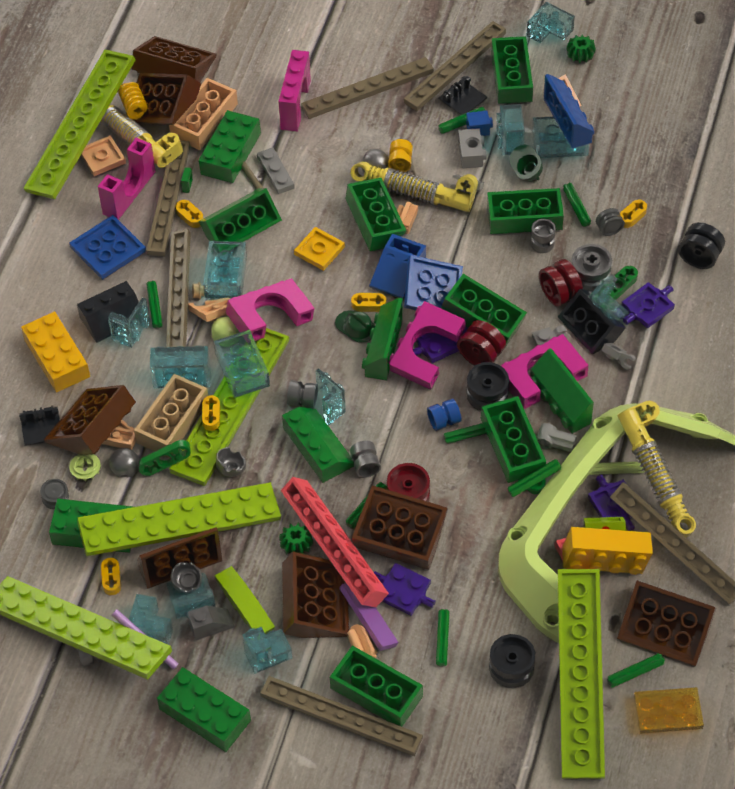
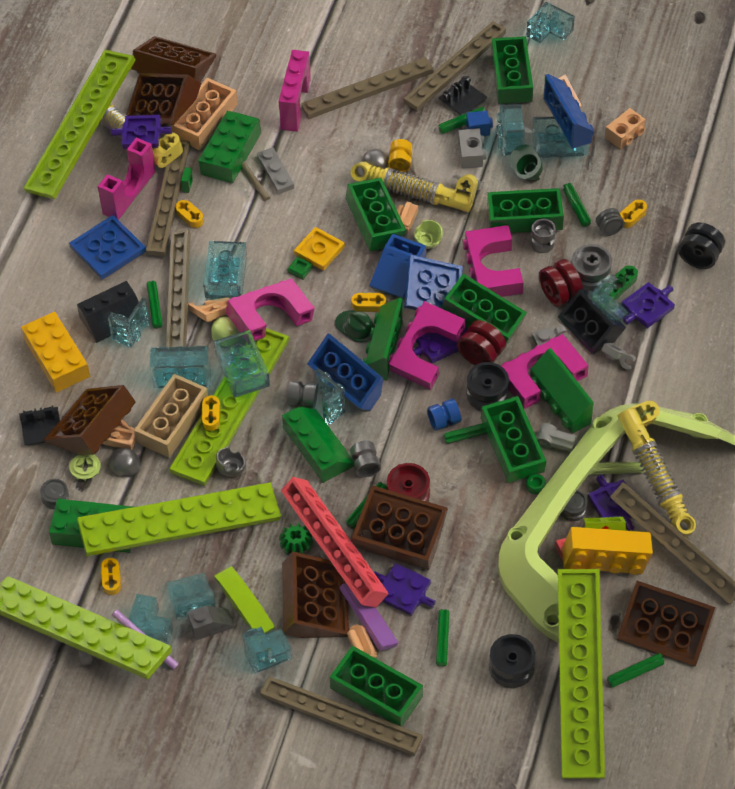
(102, 156): light nougat plate -> none
(132, 100): yellow piece -> none
(142, 127): none -> dark purple plate
(170, 450): green beam -> none
(186, 577): flat silver hair -> none
(197, 290): tan plate -> none
(198, 549): reddish brown slope -> none
(204, 709): green brick -> none
(242, 218): green slope -> none
(300, 268): none -> green tile
(358, 379): none -> blue slope
(428, 234): none -> yellowish green hair
(489, 241): none -> dark pink arch
(534, 478): green axle -> none
(576, 507): none -> dark grey wheel
(581, 48): green gear -> none
(625, 129): none -> light nougat brick
(668, 710): clear yellow plate -> none

